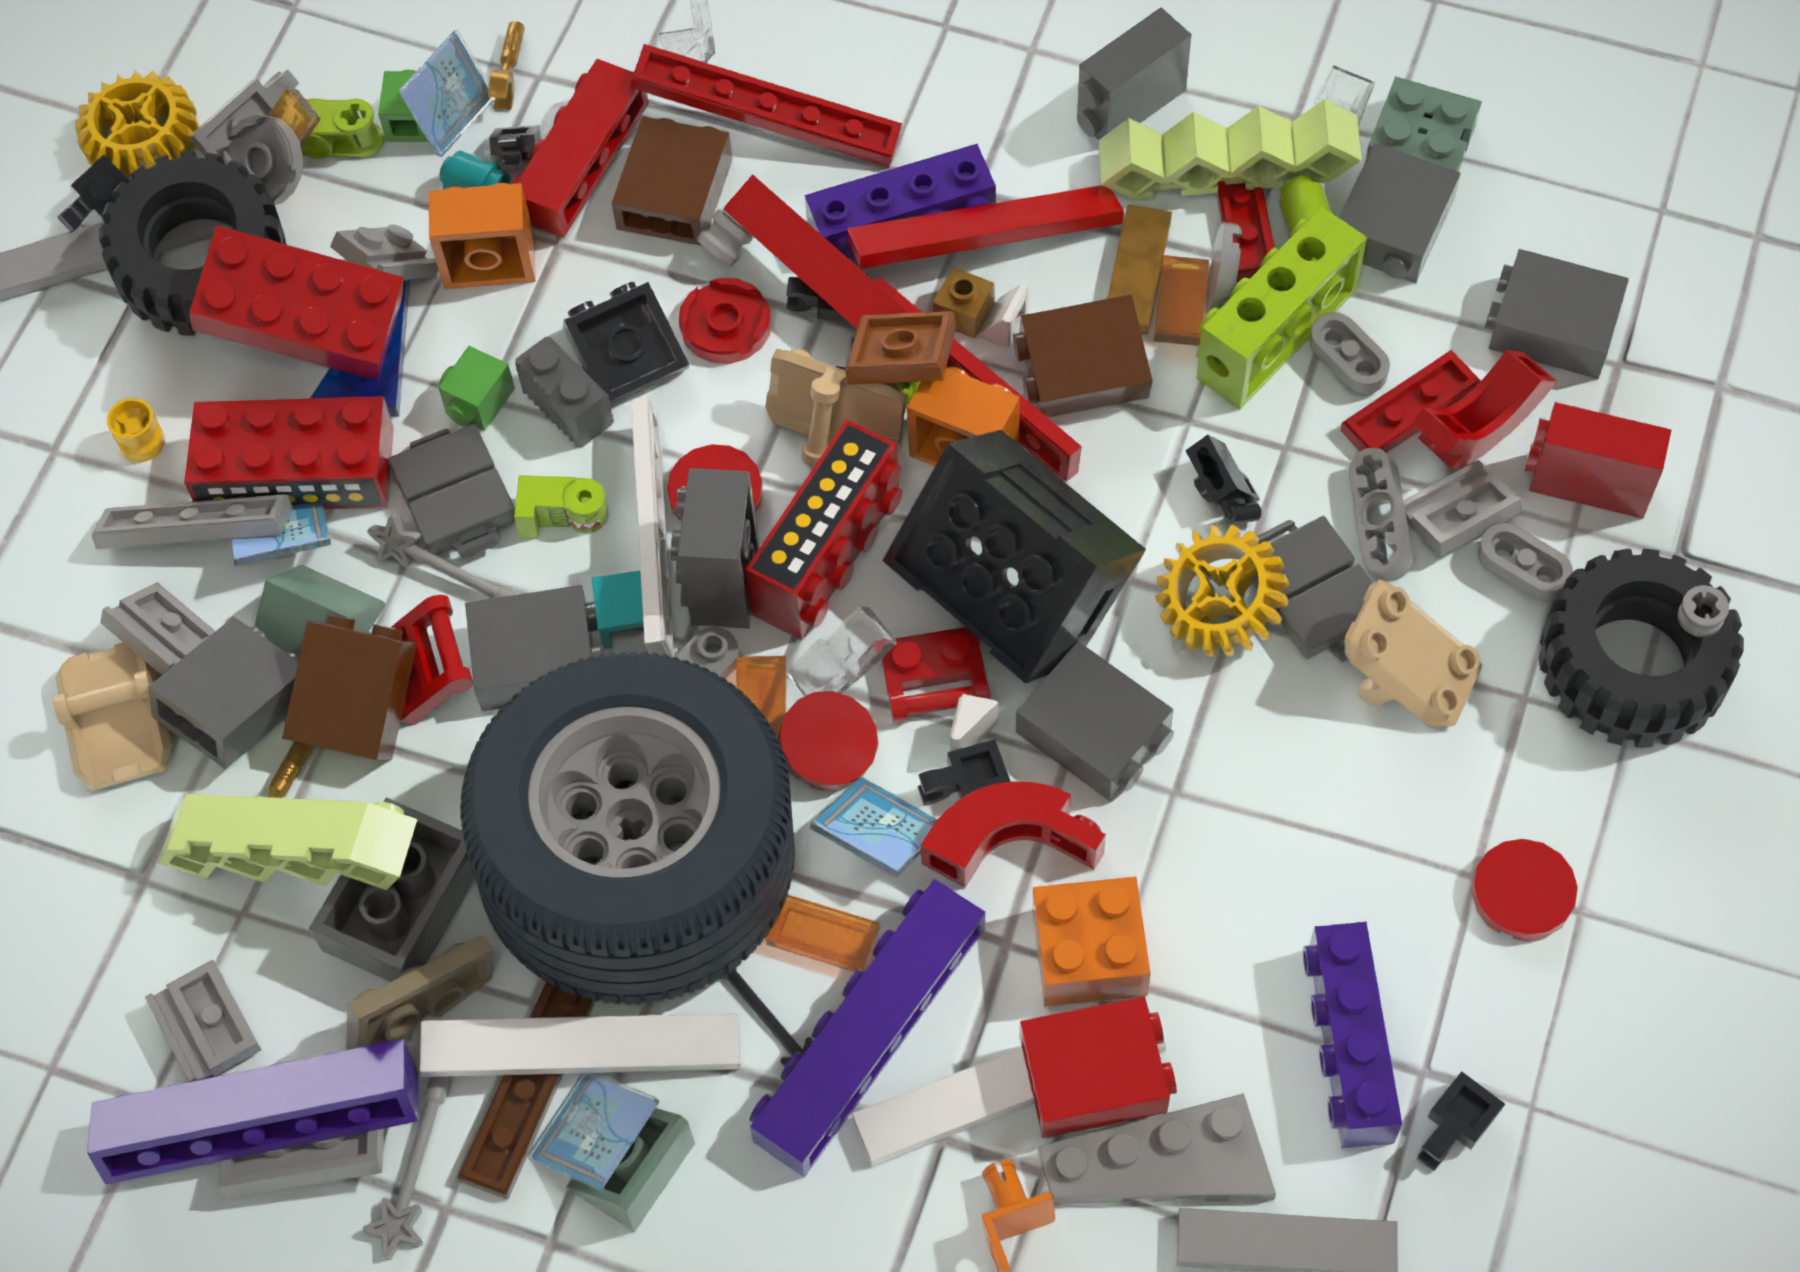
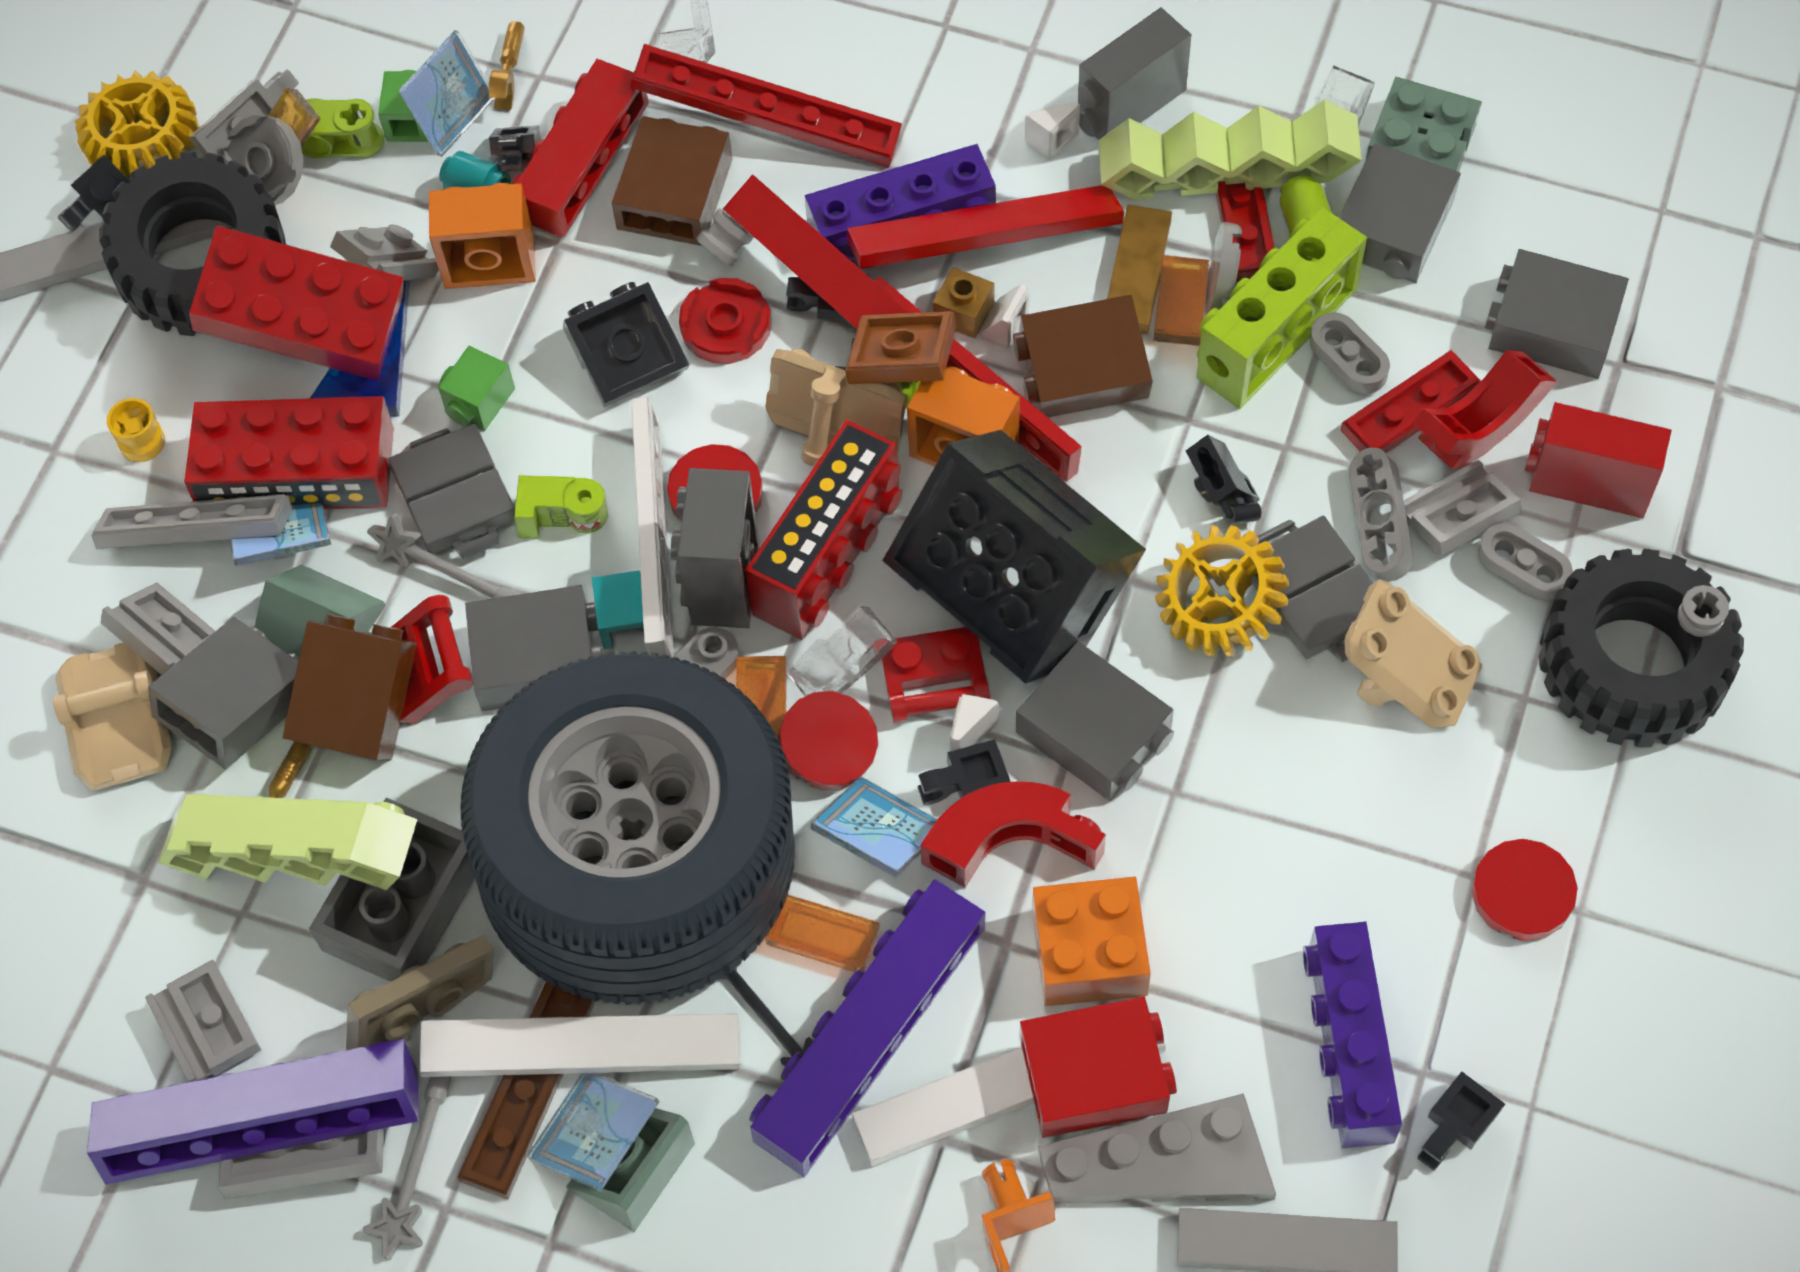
(564, 391): dark grey brick -> none
(1052, 127): none -> white slope

